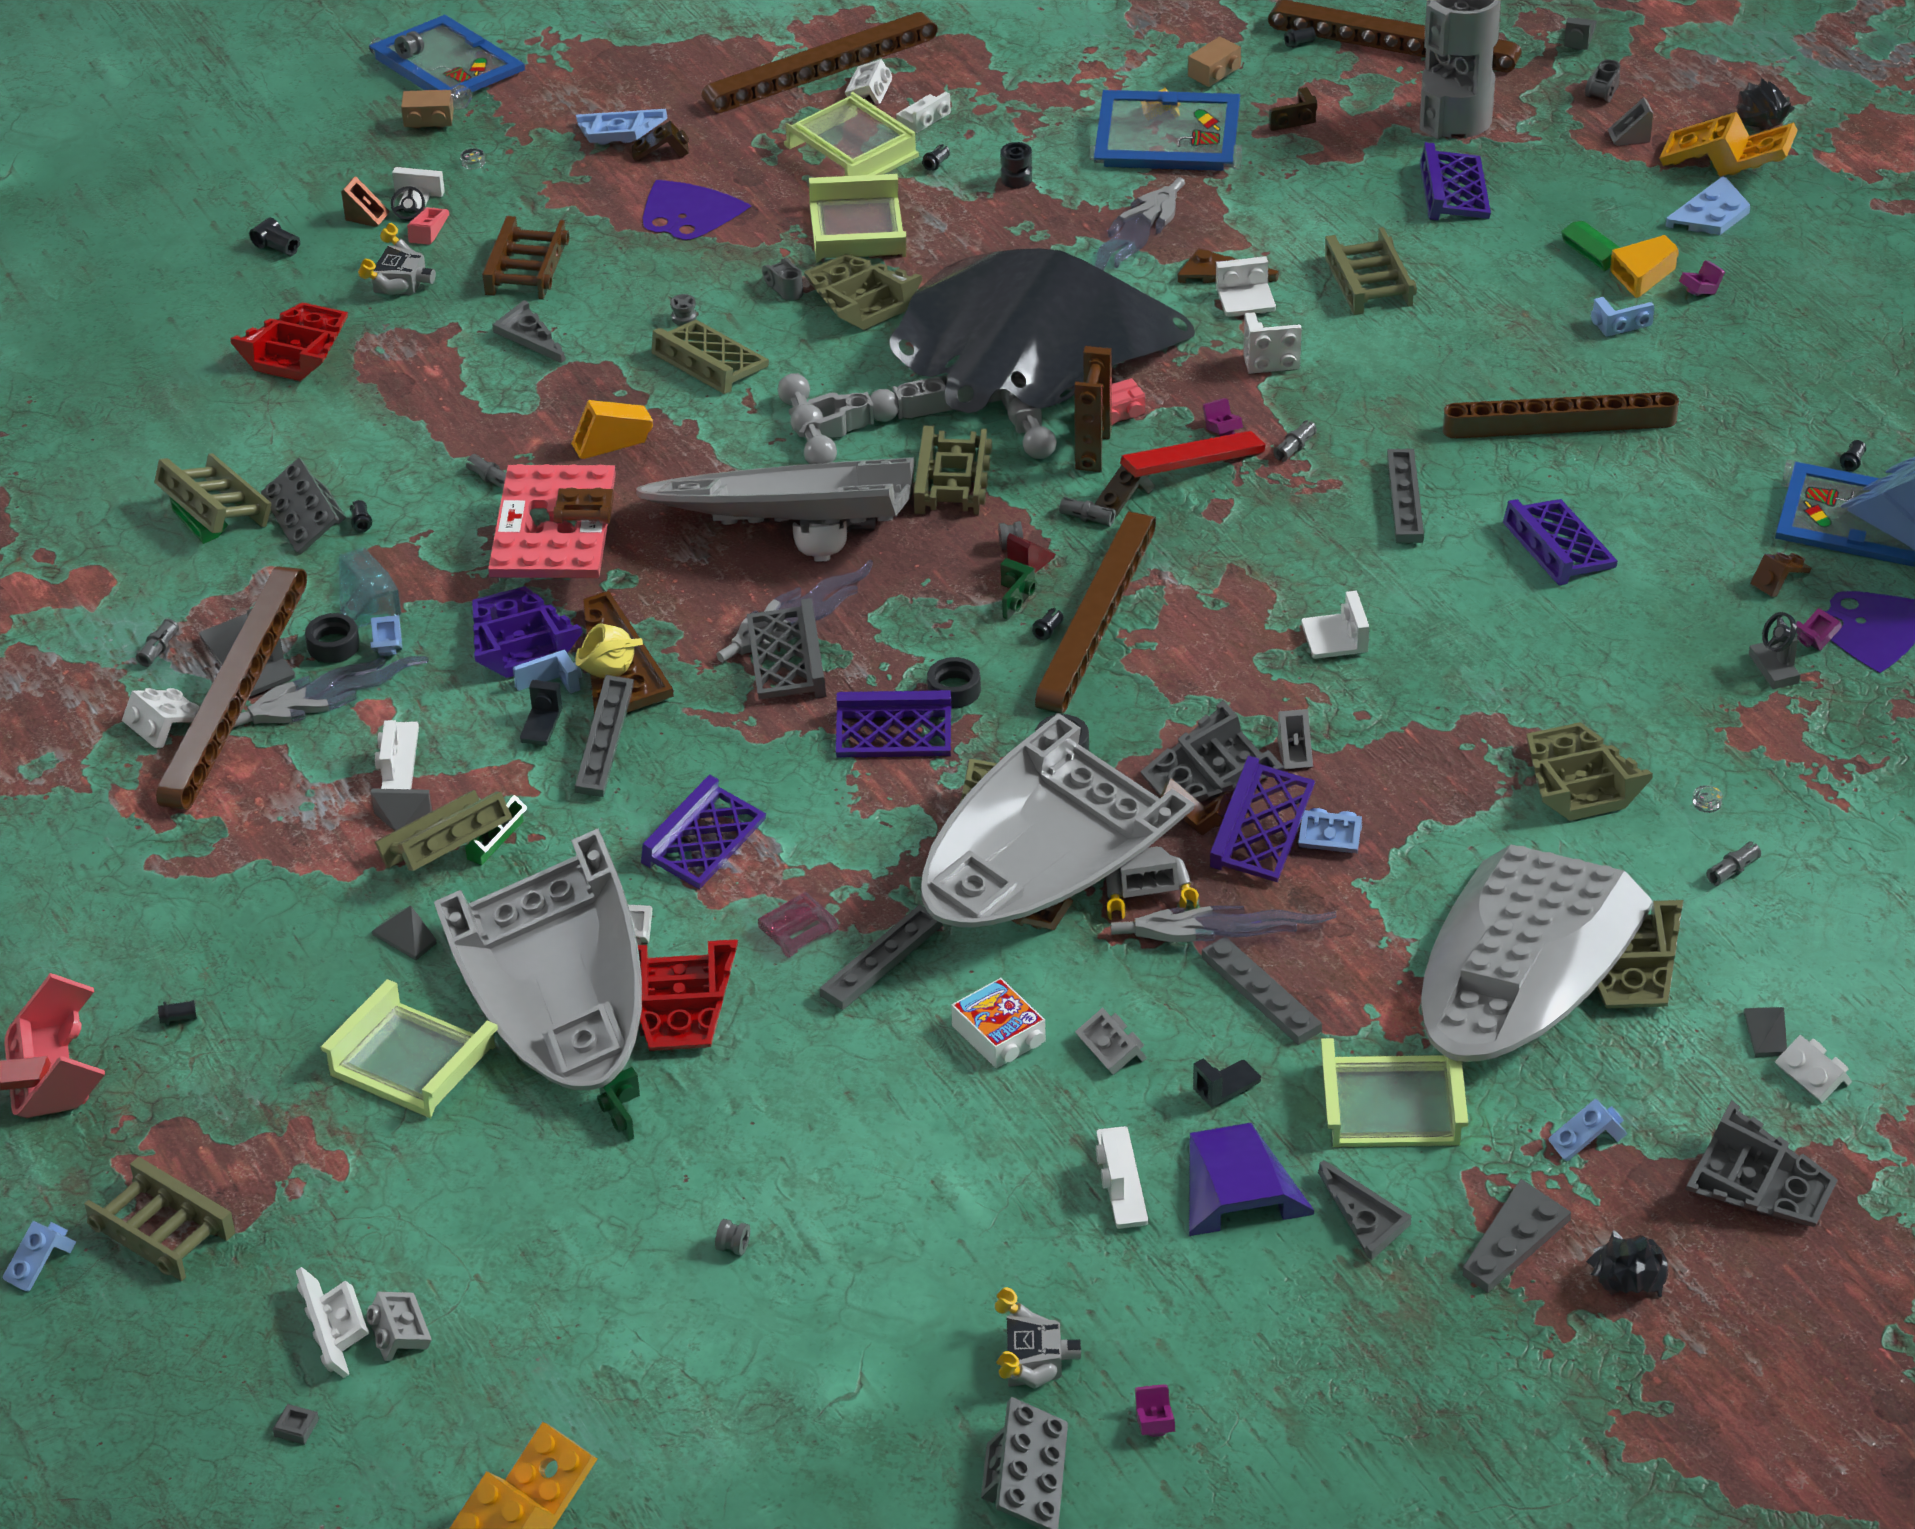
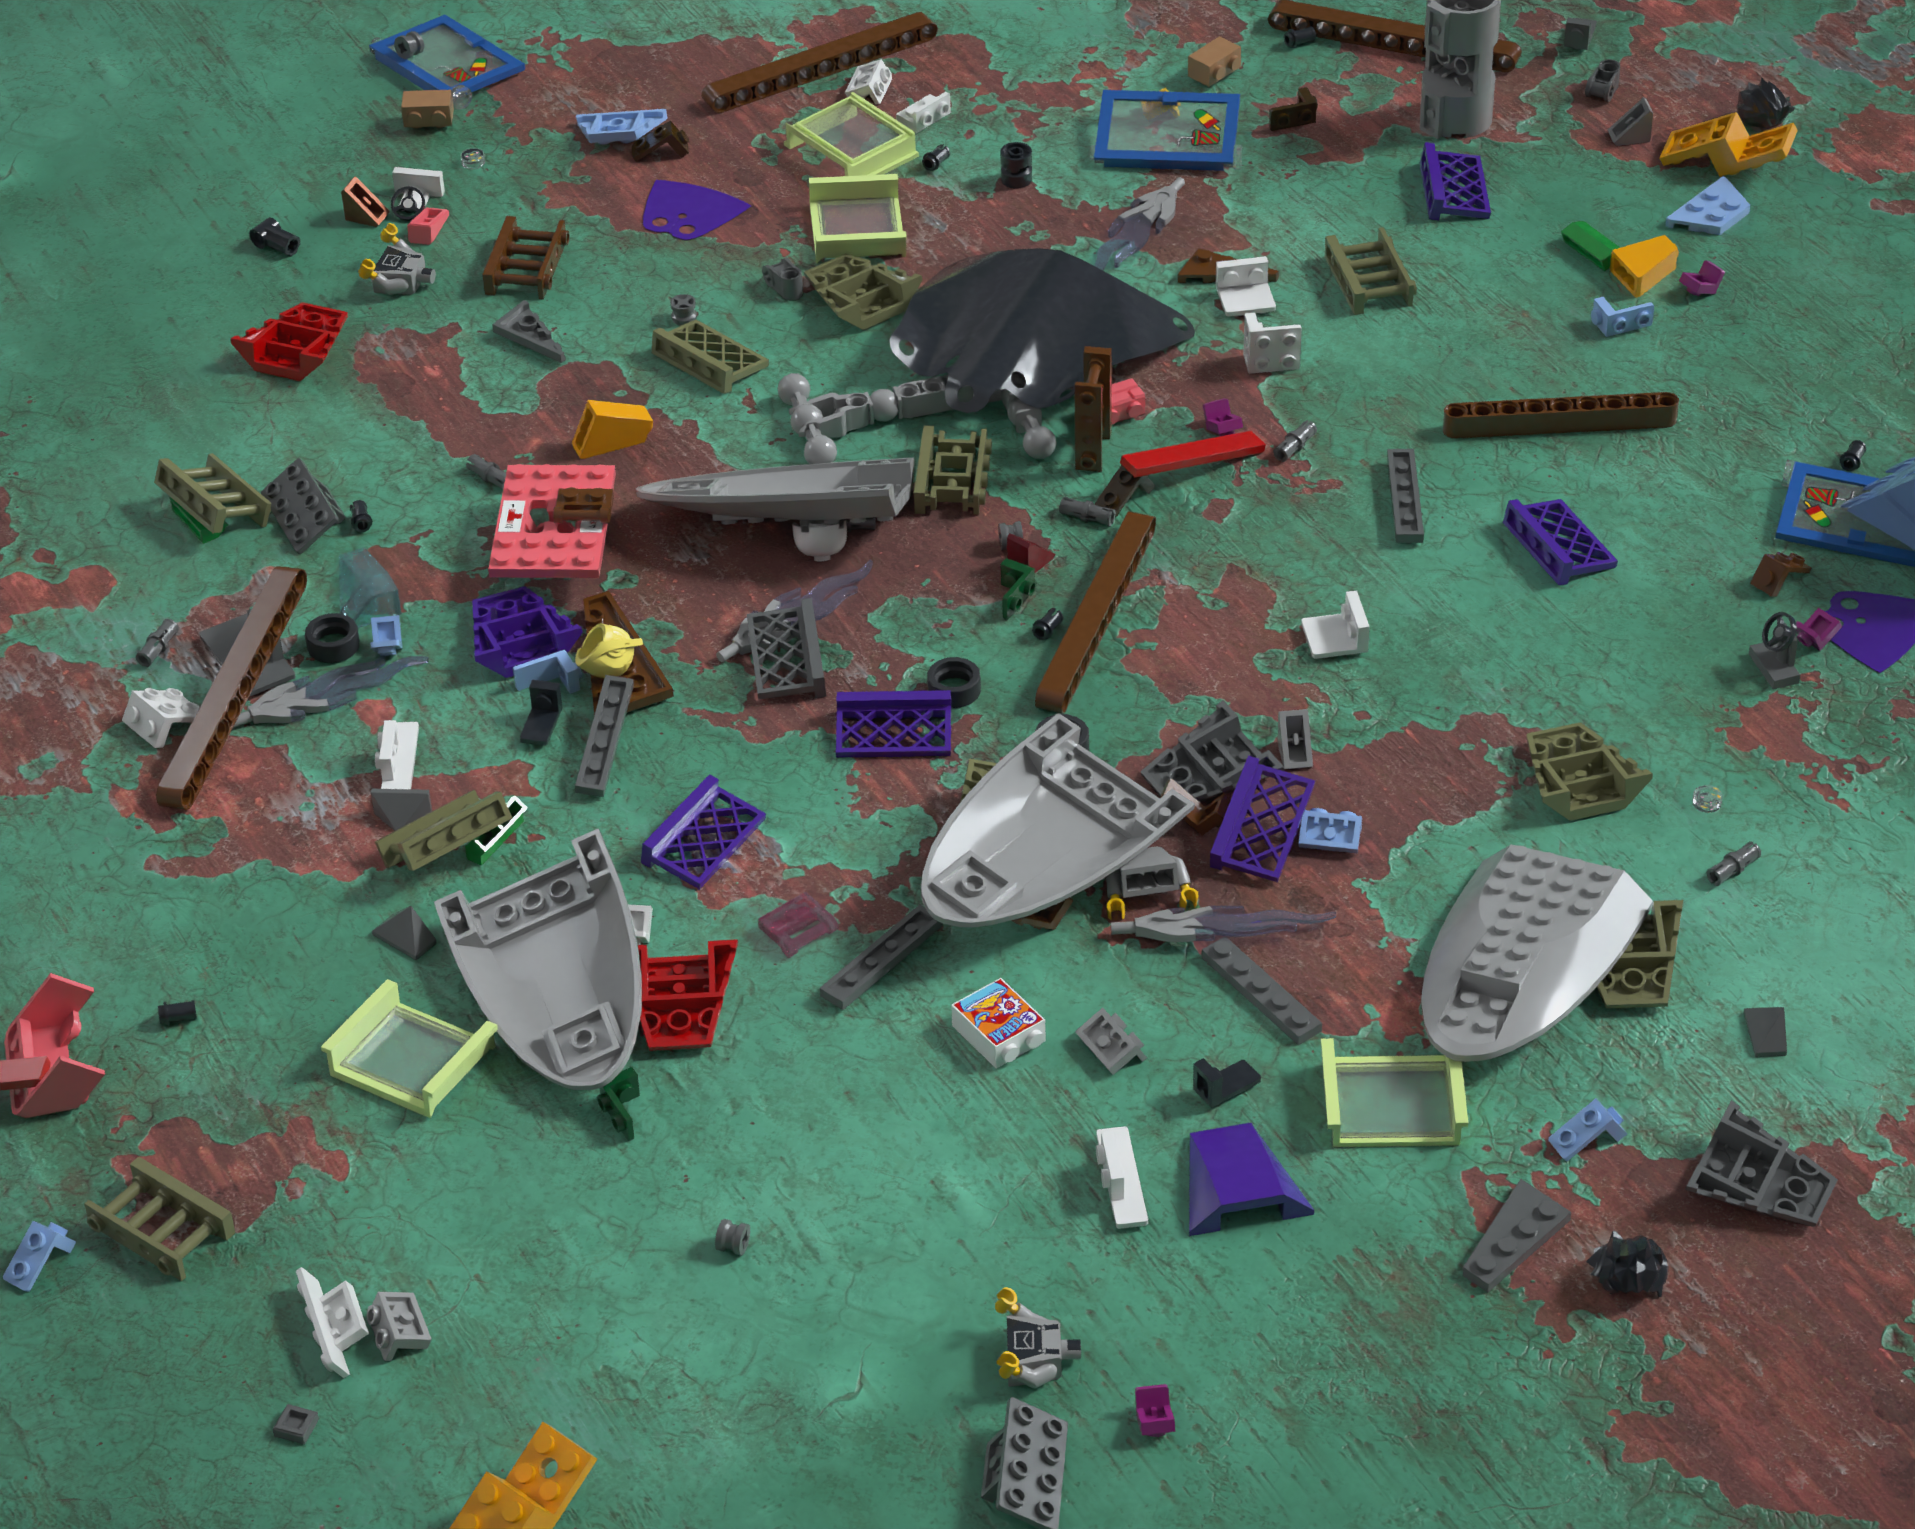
(1368, 1214): dark grey wing -> none
(1812, 1069): white bracket -> none

